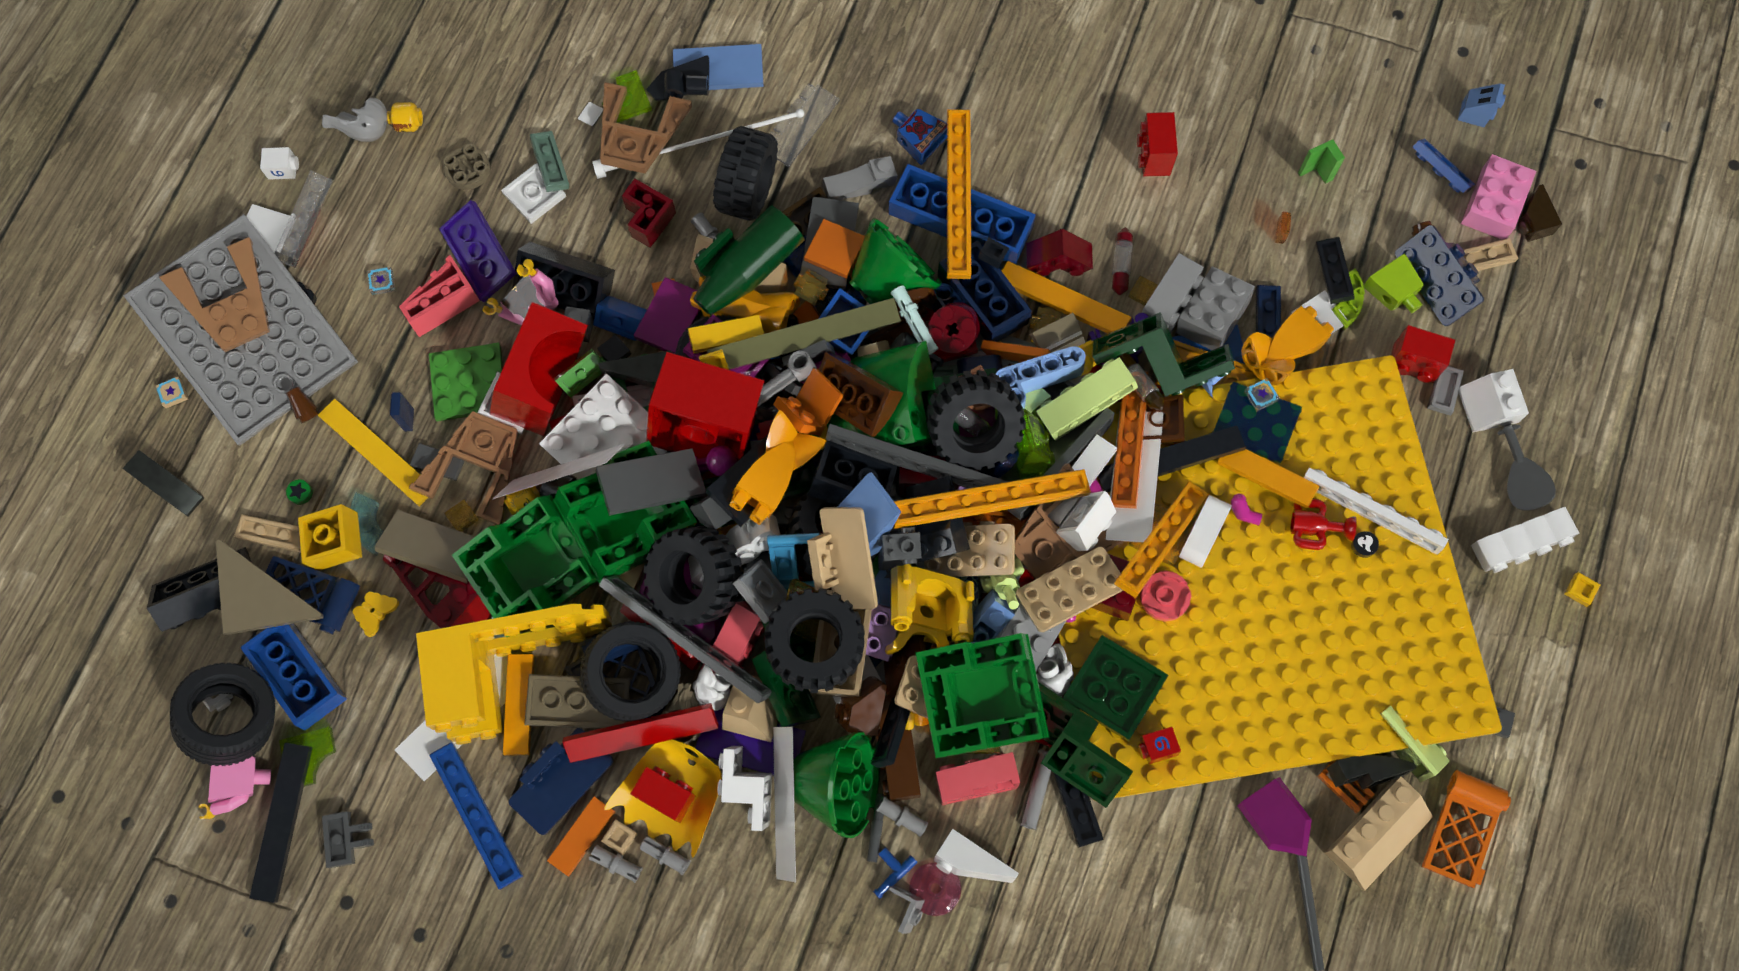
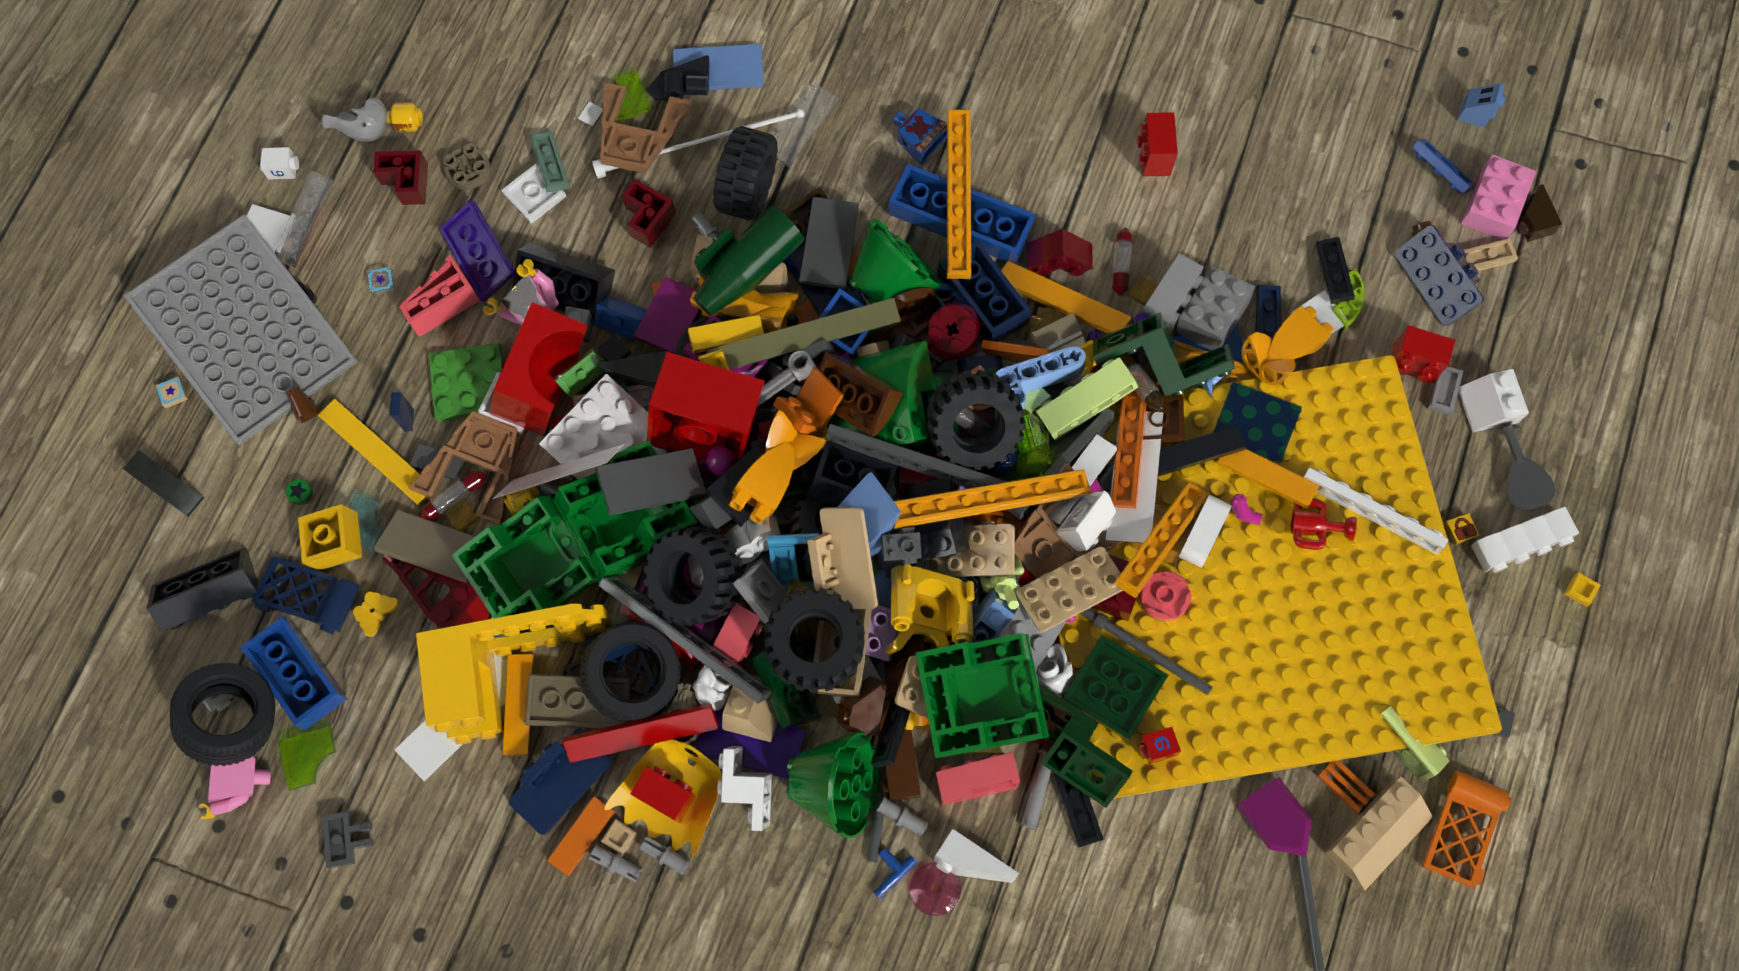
(234, 318): medium nougat wing -> none
(254, 598): dark tan tile -> none
(268, 533): tan tile -> none
(280, 823): black tile -> none
(404, 170): none -> dark red brick
(452, 495): none -> piece
(476, 816): blue tile -> none
(784, 804): white sticker -> none
(811, 287): clear yellow brick -> none
(834, 248): orange tile -> none
(861, 180): light grey slope -> none
(913, 912): light grey bracket -> none
(914, 320): light aqua pin -> none
(993, 252): black tile -> none
(1101, 621): none -> dark grey bar
(1262, 394): clear tile -> none
(1283, 227): clear orange tile -> none
(1325, 159): bright green panel -> none
(1365, 544): black tile -> none
(1368, 770): pearl dark grey slope -> none
(1396, 285): lime torso -> none
(1461, 529): none -> tile

